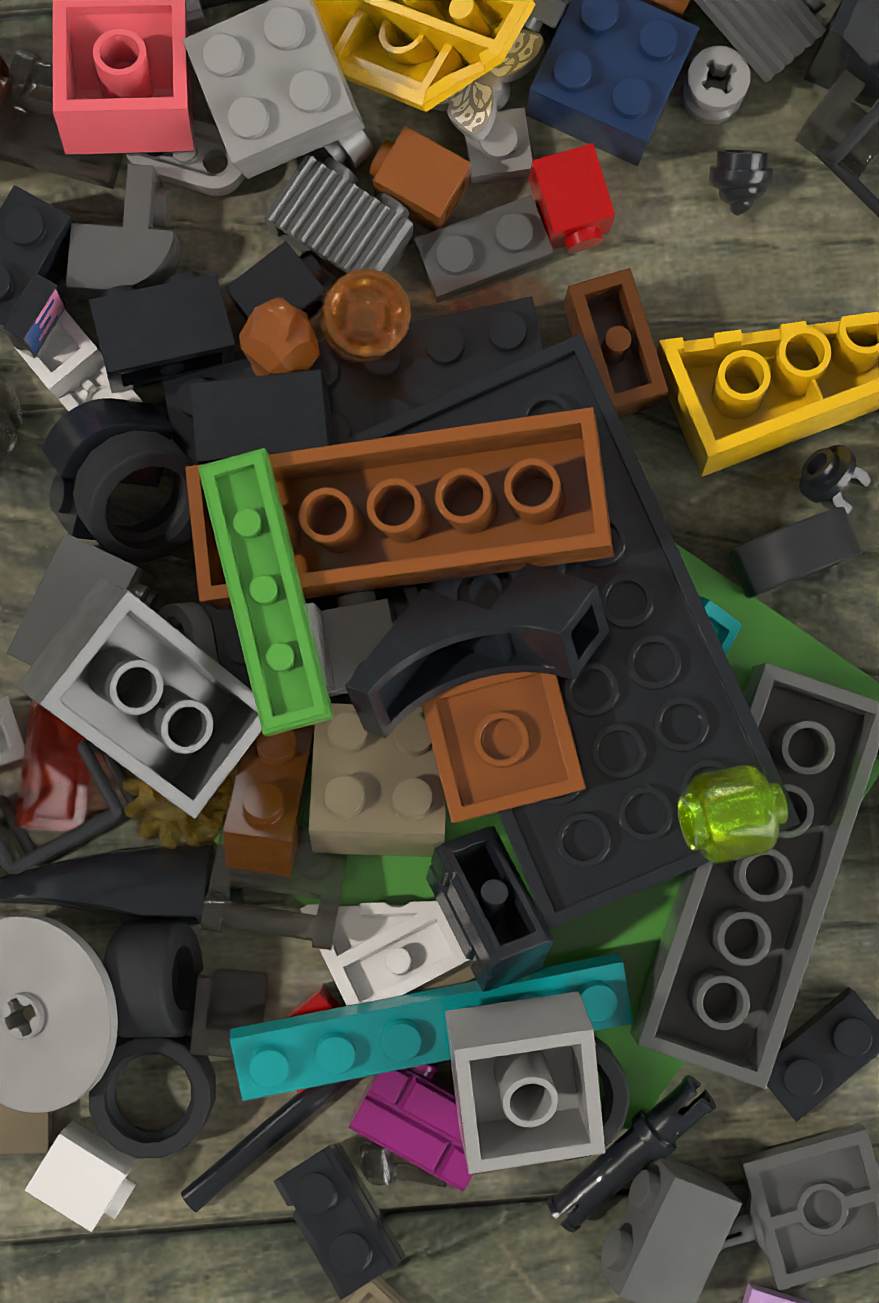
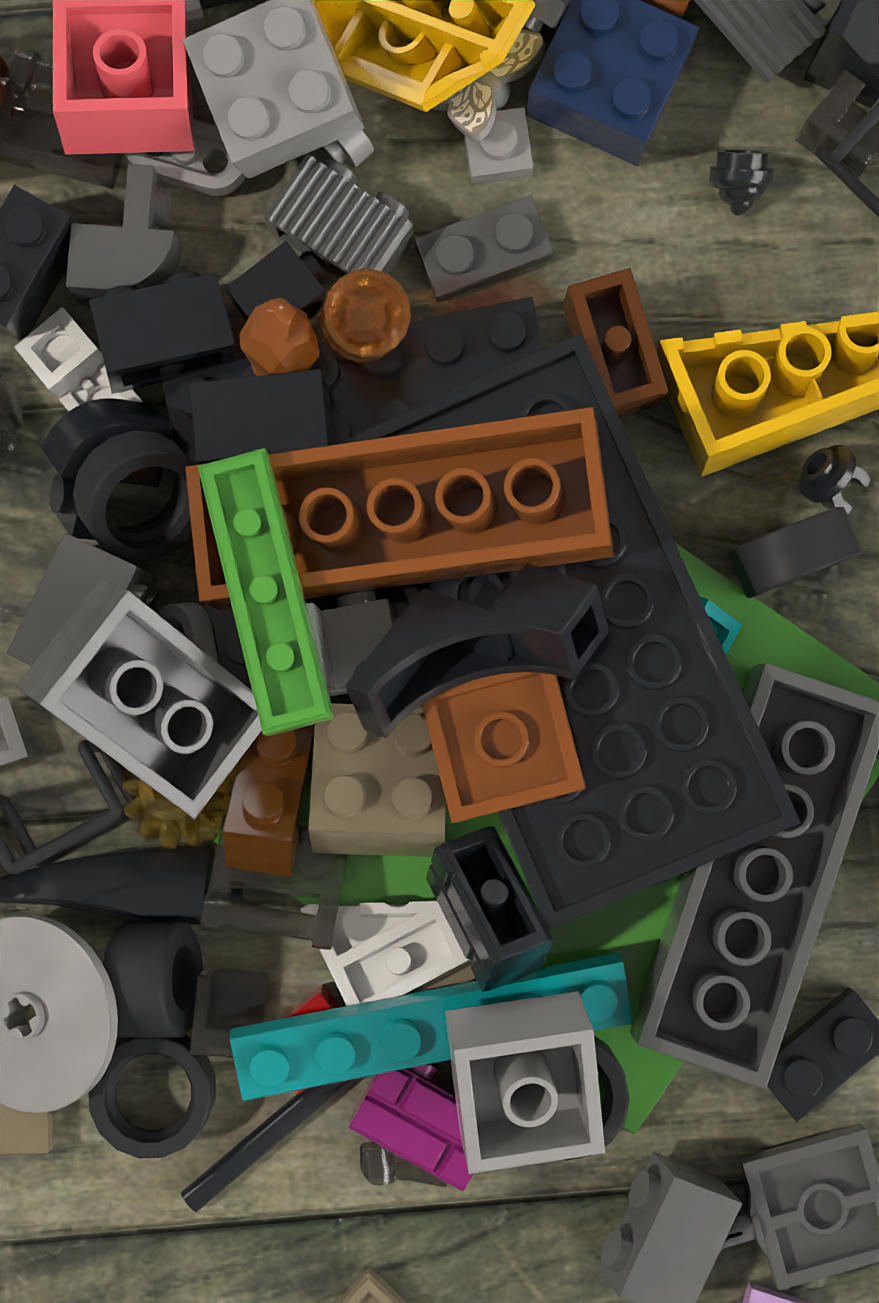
(34, 315): black tile -> none
(52, 775): clear red tile -> none
(83, 1177): white brick -> none
(340, 1219): black brick -> none
(421, 177): dark orange brick -> none
(572, 198): red brick -> none
(649, 1137): black pin -> none
(706, 97): light grey wheel -> none
(731, 813): clear neon green head -> none

